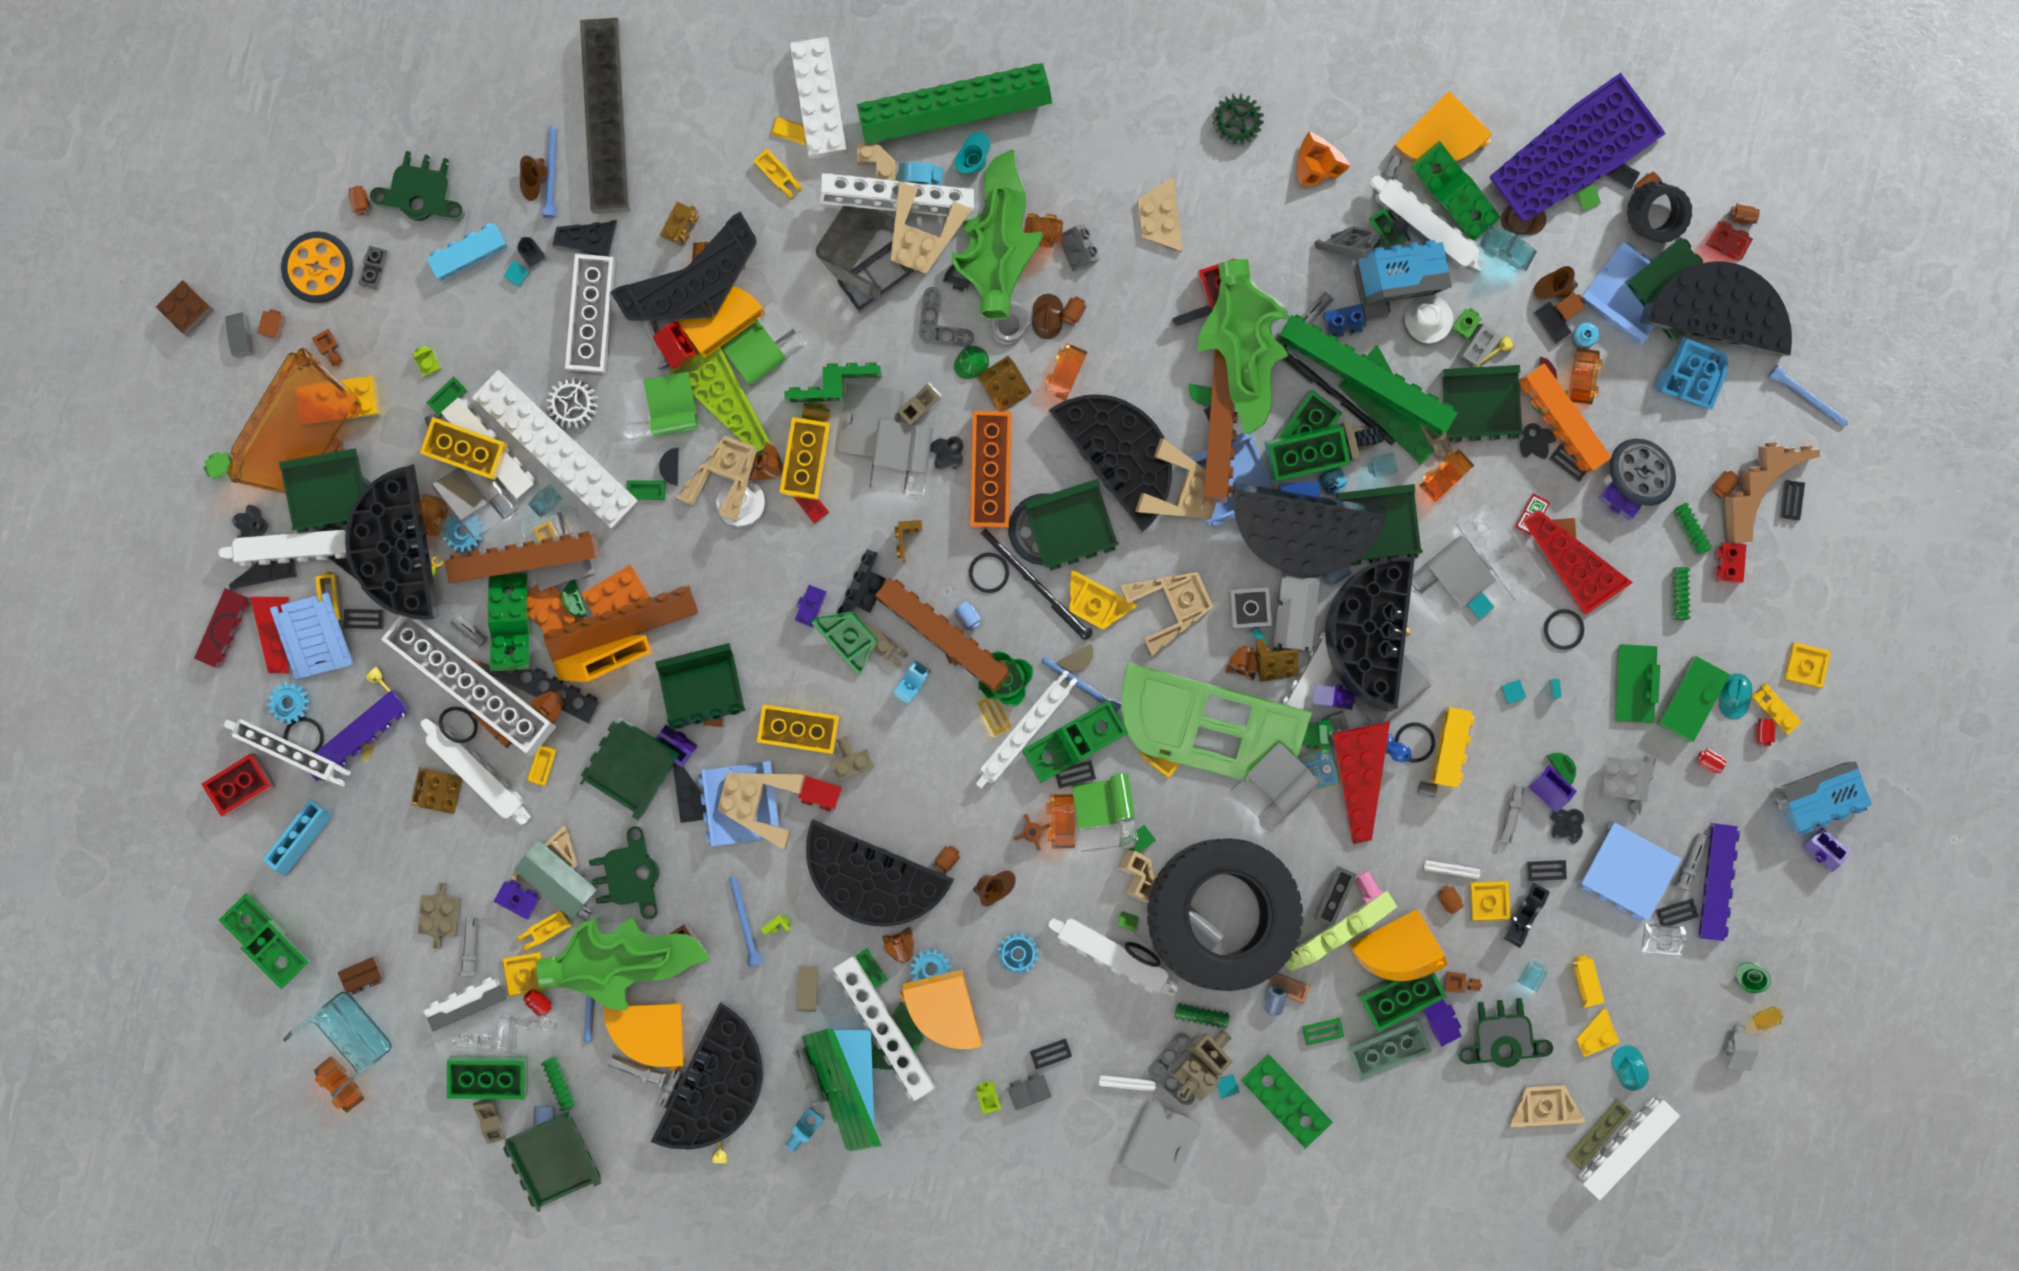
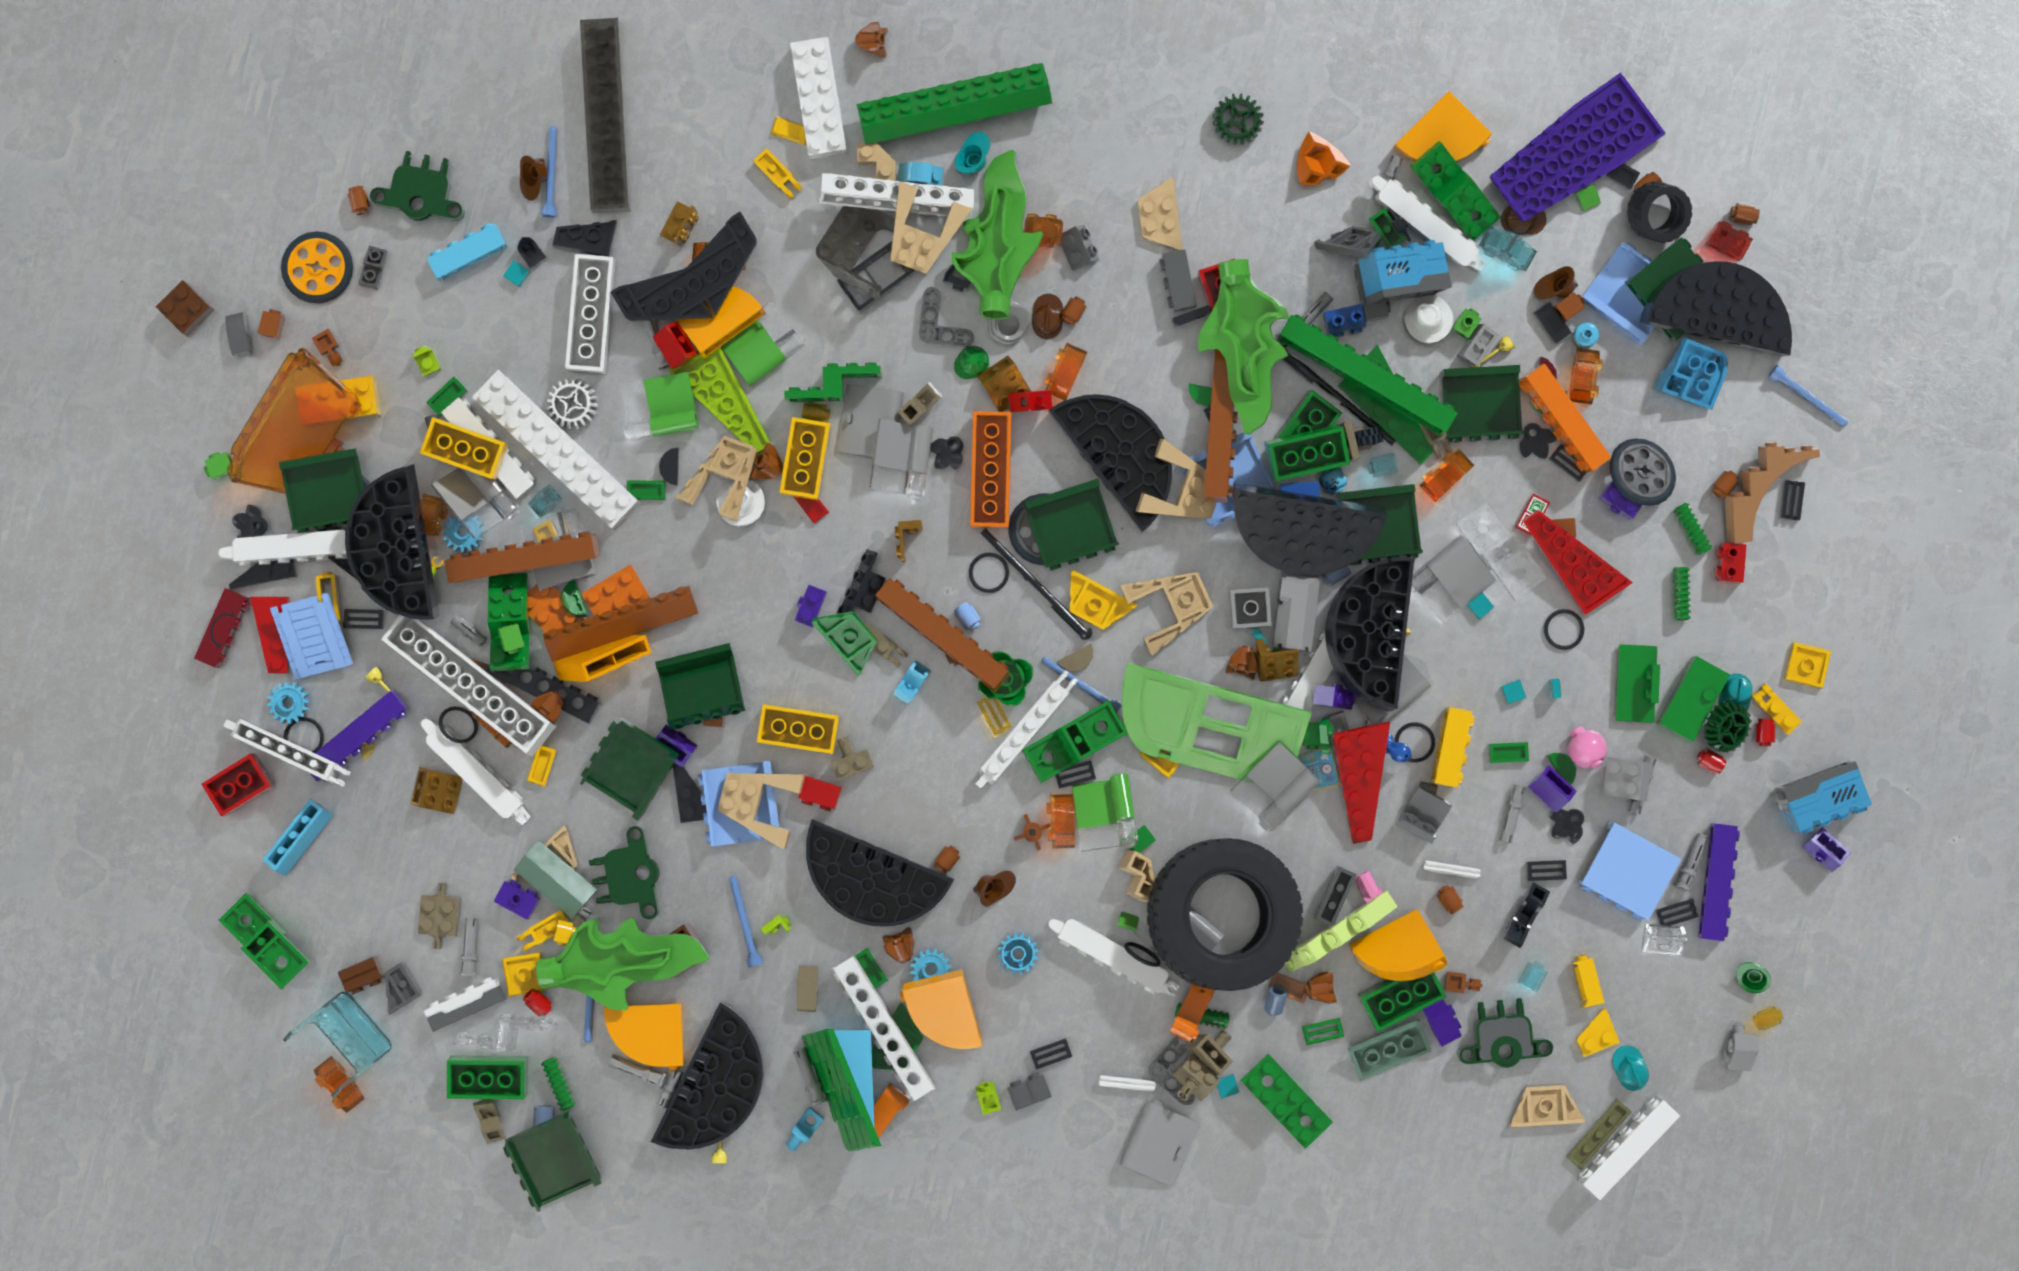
(399, 988): none -> dark grey wing
(511, 638): none -> bright green brick
(563, 932): none -> yellow plate
(872, 39): none -> dark orange brick
(887, 1107): none -> orange door
(1035, 401): none -> red torso
(1178, 280): none -> dark grey brick
(1191, 1012): none -> orange door
(1321, 988): none -> dark orange brick
(1424, 814): none -> dark grey bracket
(1490, 901): yellow tile -> none
(1508, 752): none -> green tile
(1587, 748): none -> bright pink brick
(1723, 724): none -> dark green gear

